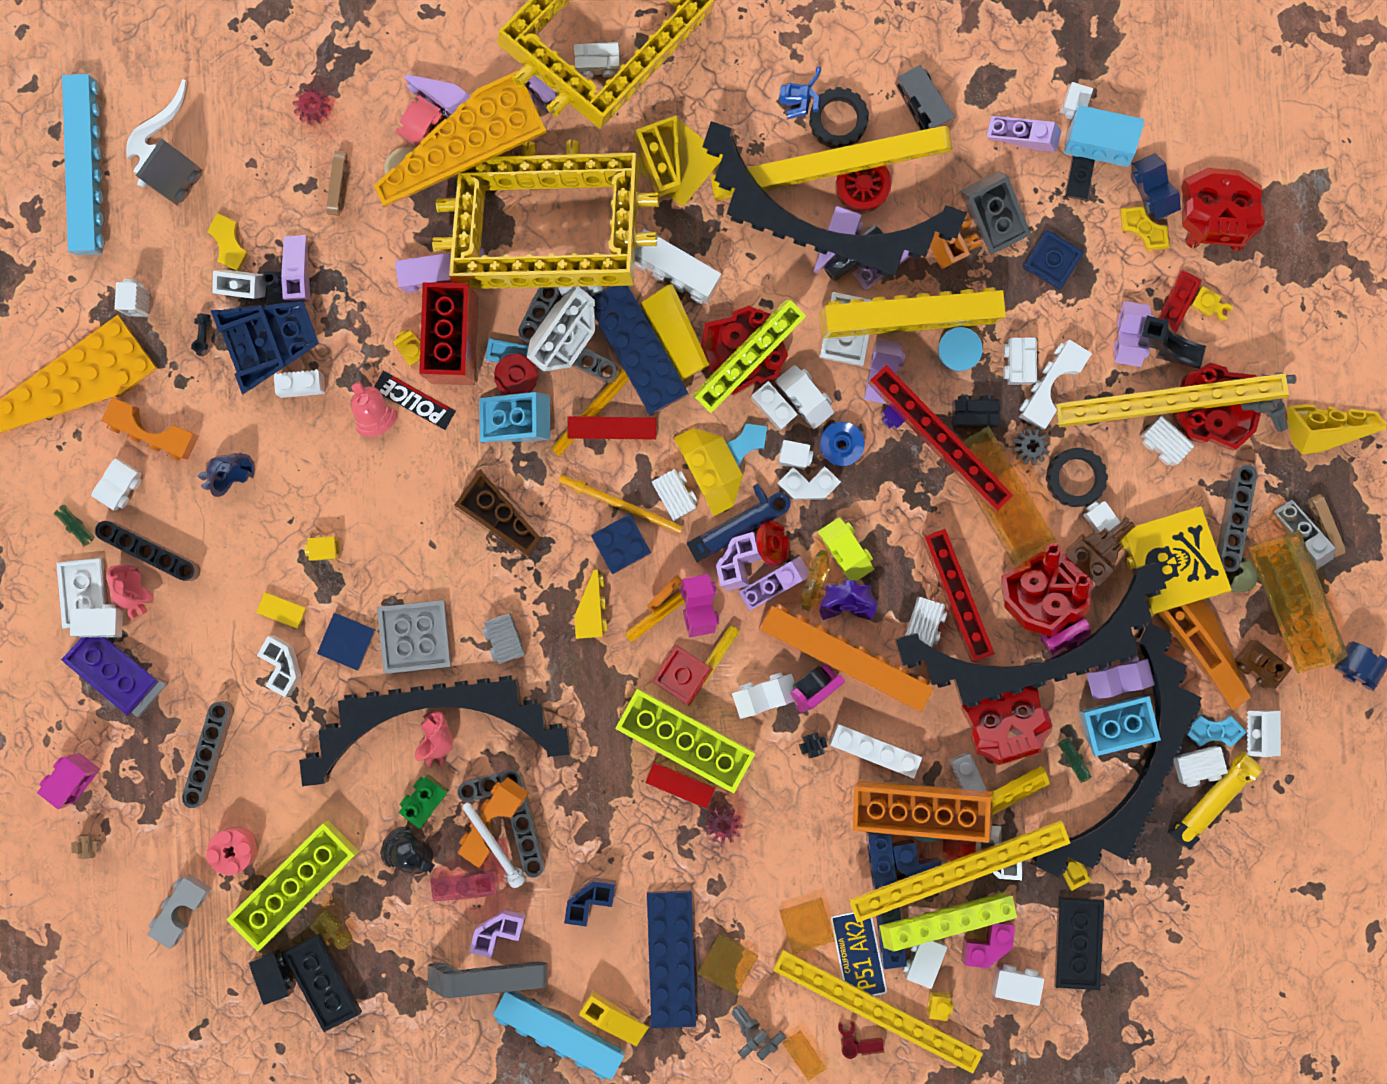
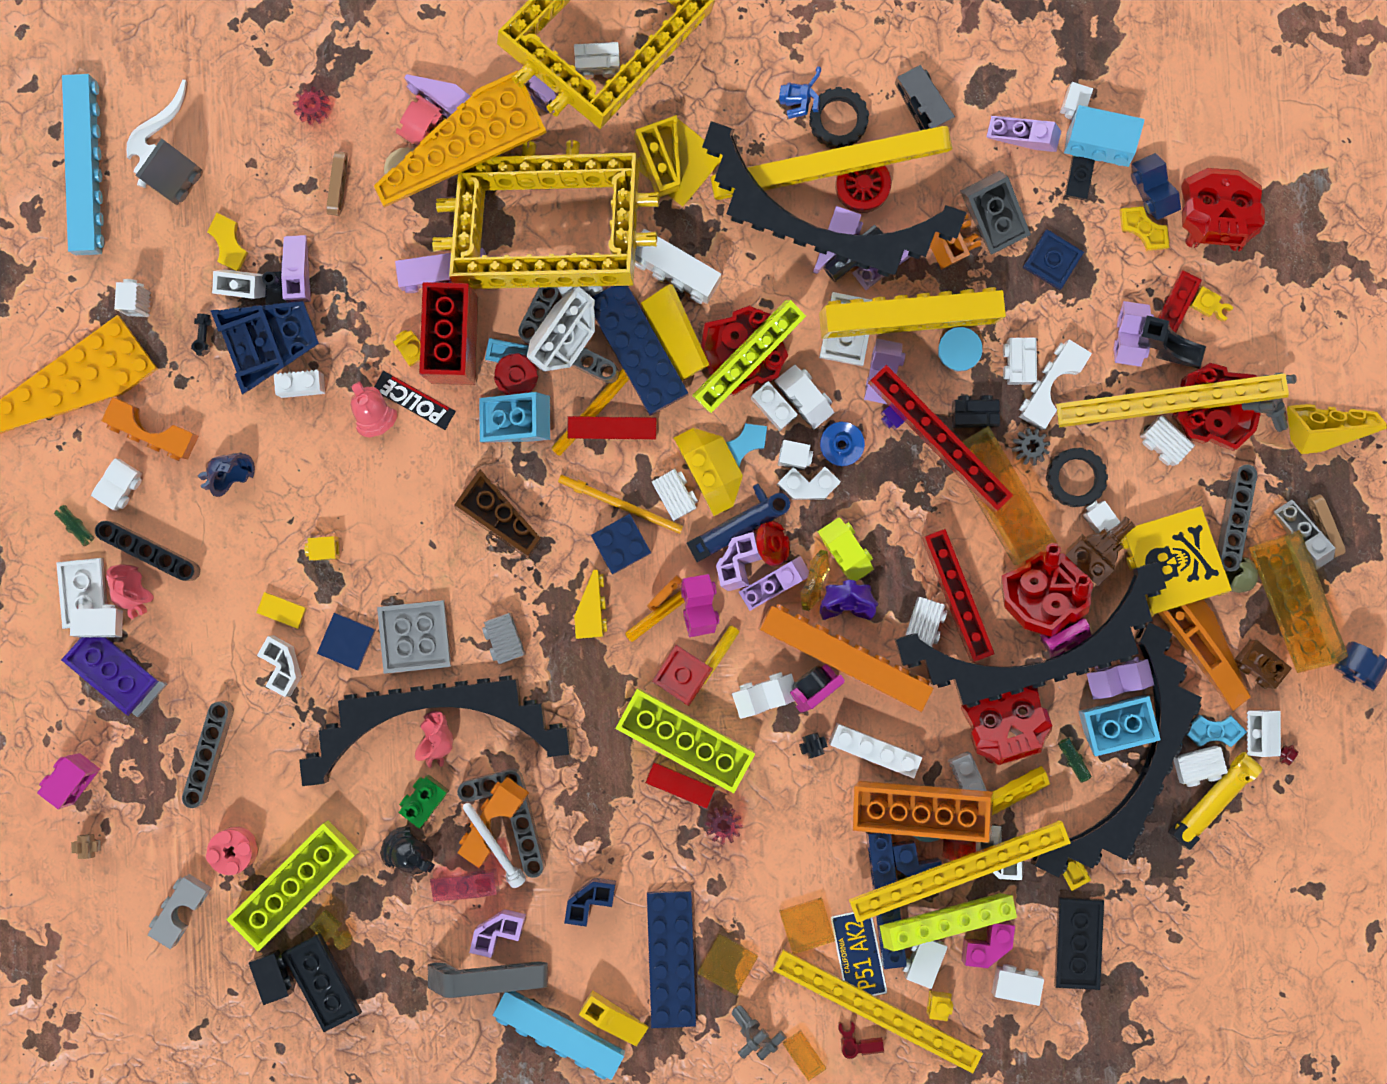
(1288, 754): none -> dark red plate

